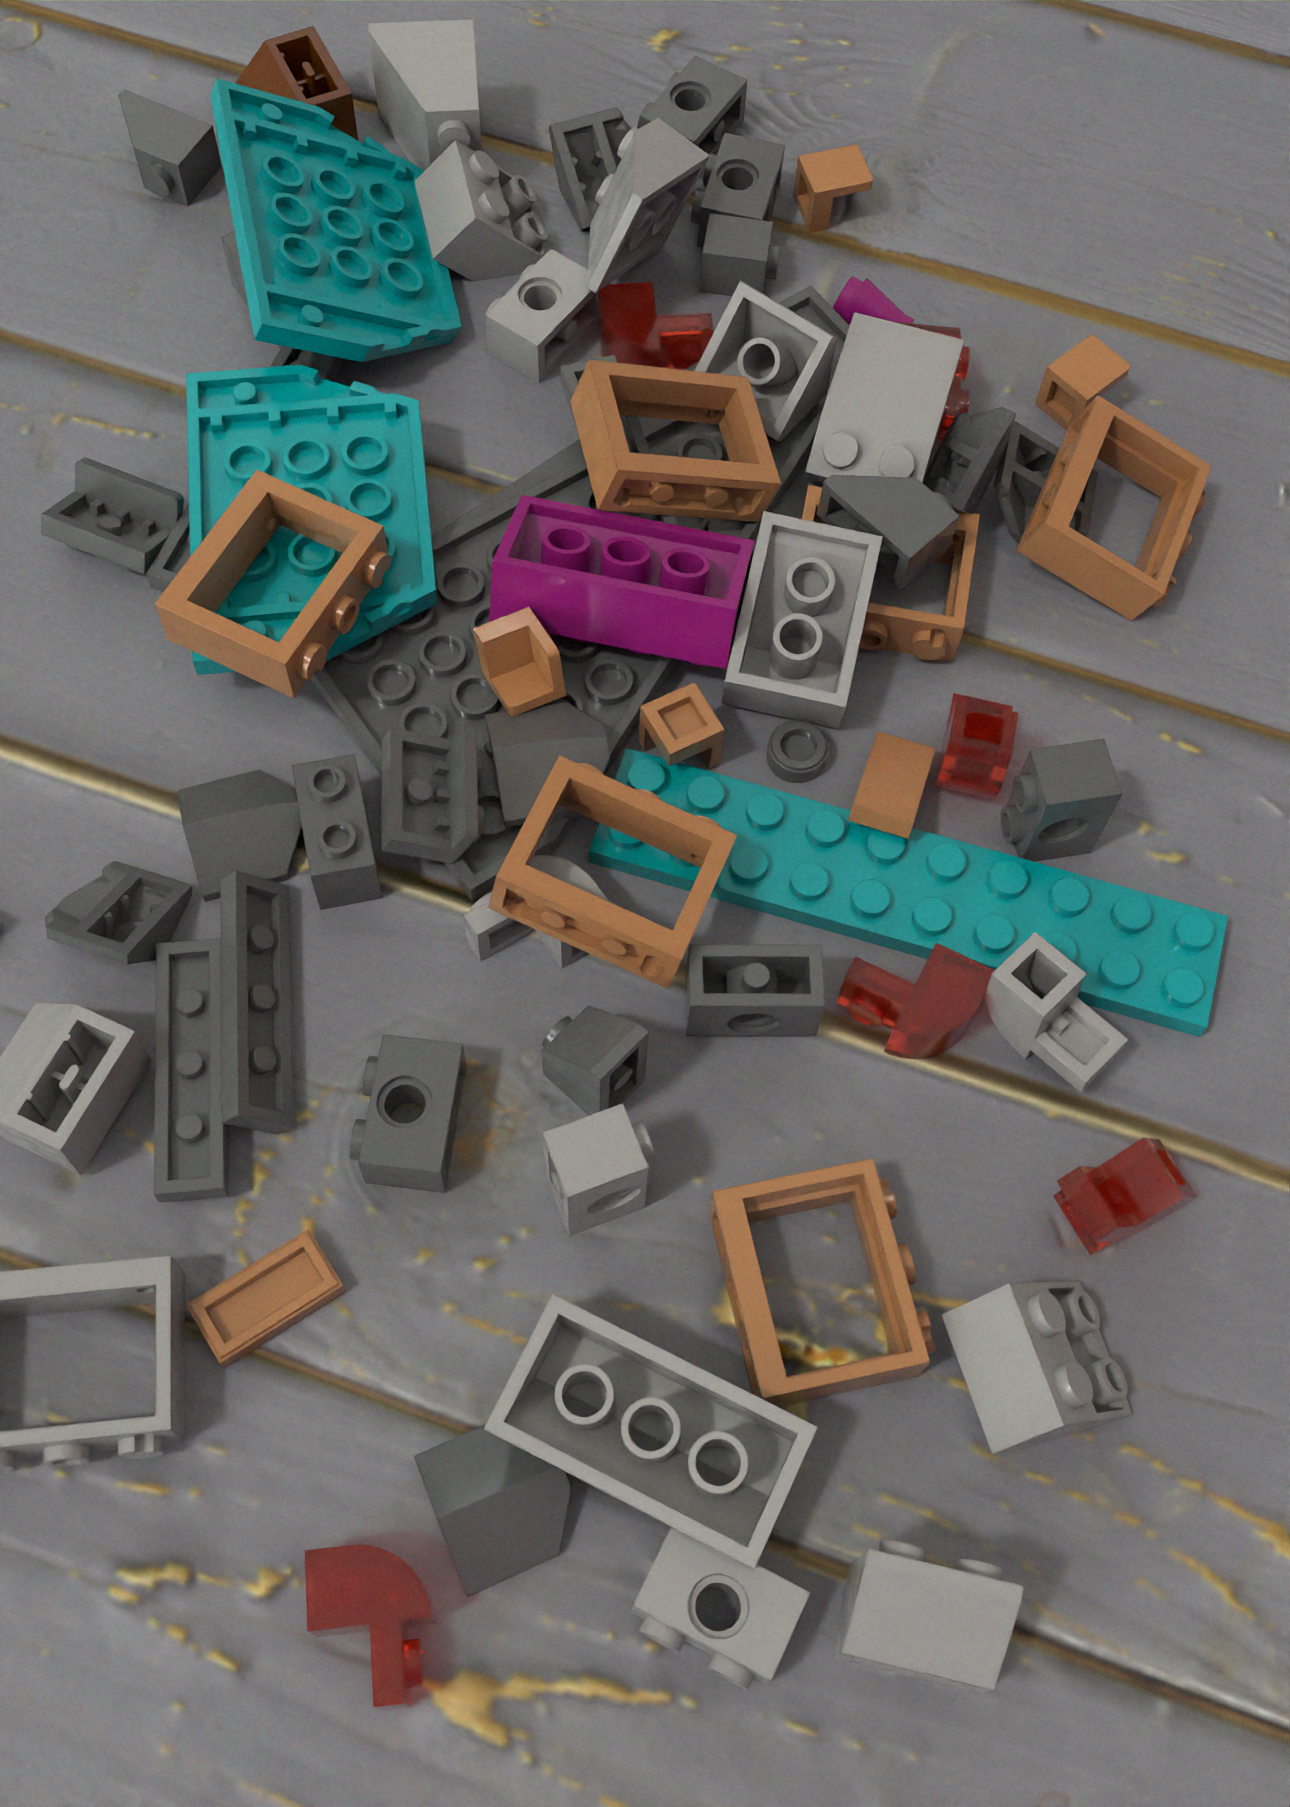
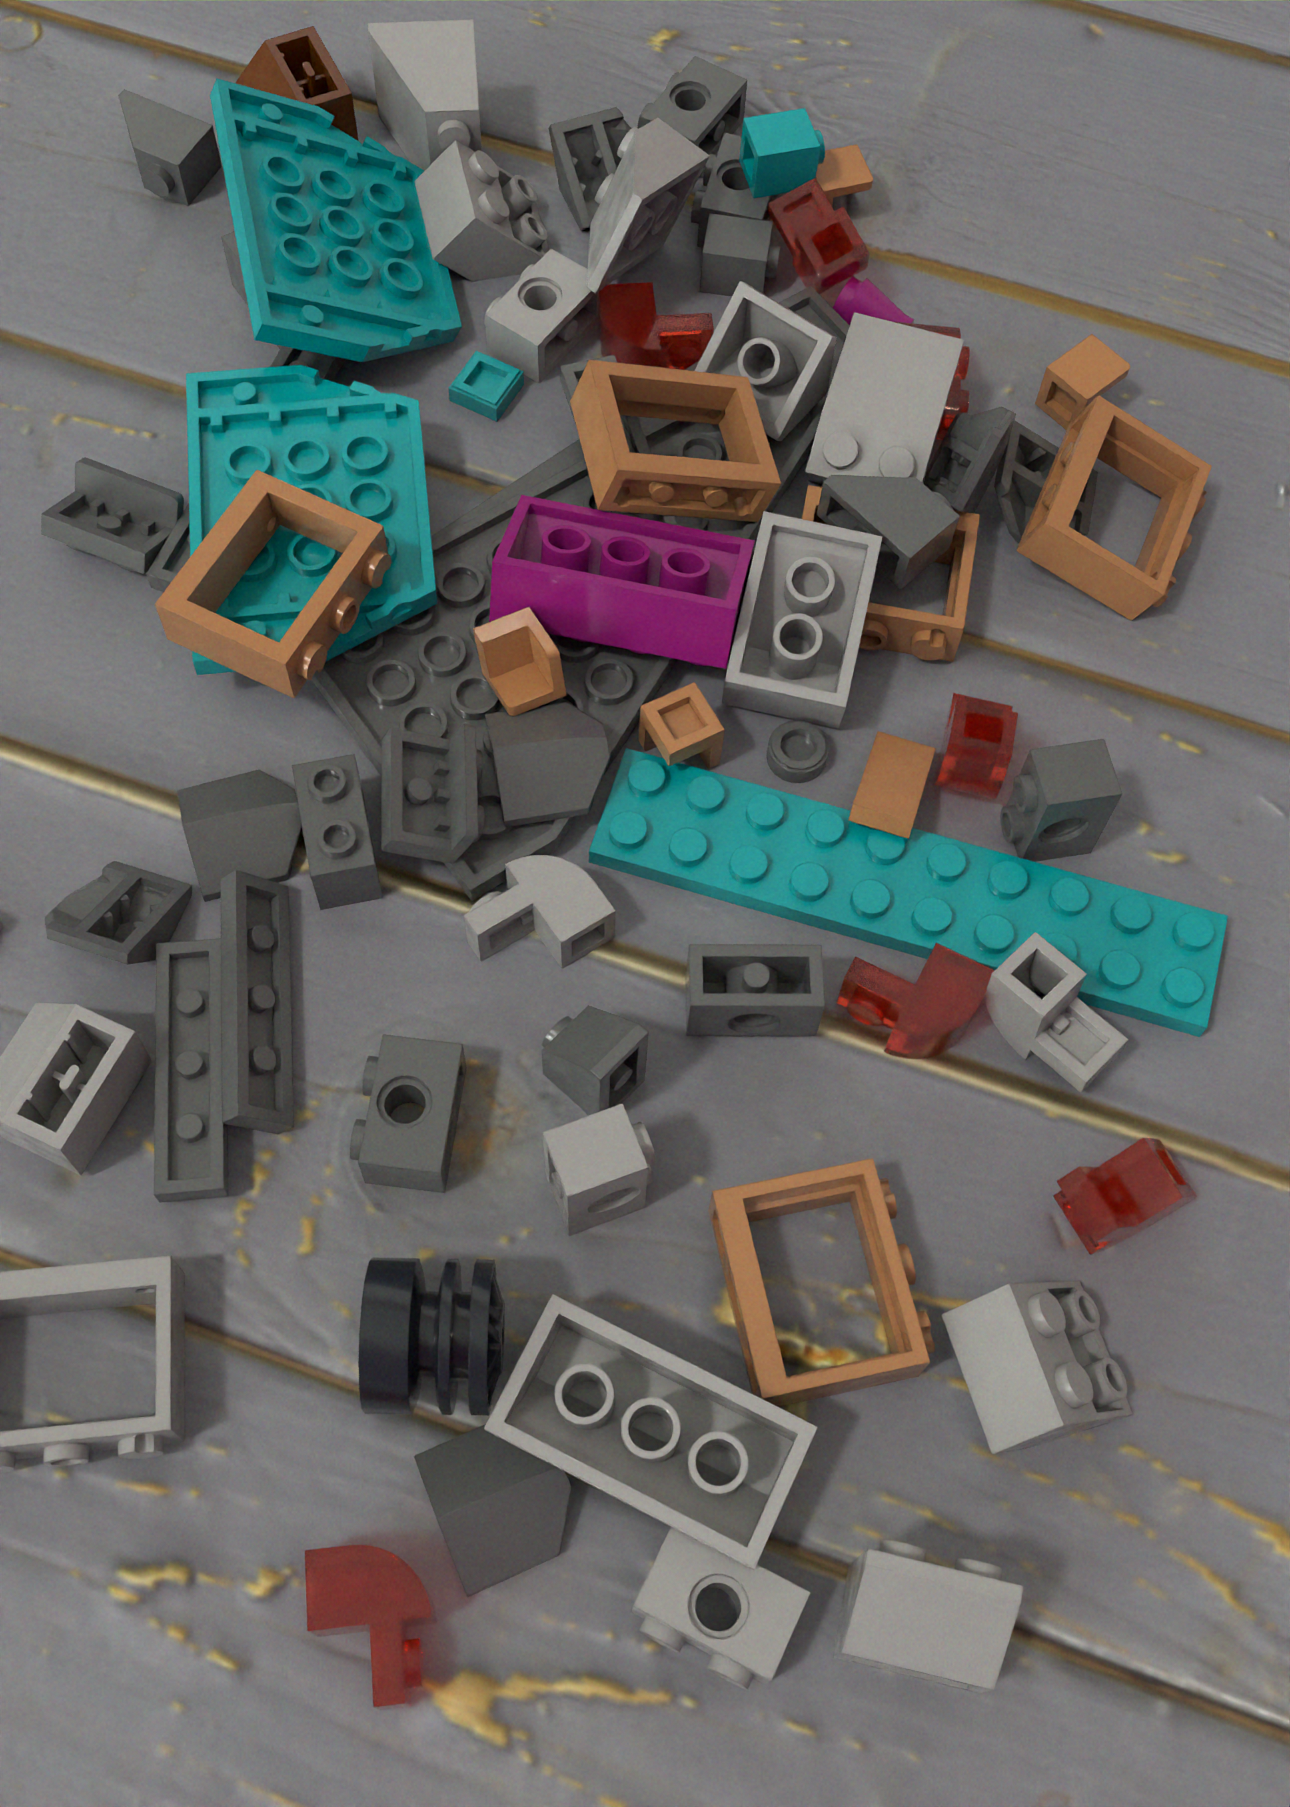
(265, 1298): medium nougat tile -> none
(429, 1336): none -> black wheel
(486, 386): none -> teal tile
(590, 920): medium nougat window -> none
(780, 152): none -> teal brick
(820, 240): none -> clear red brick

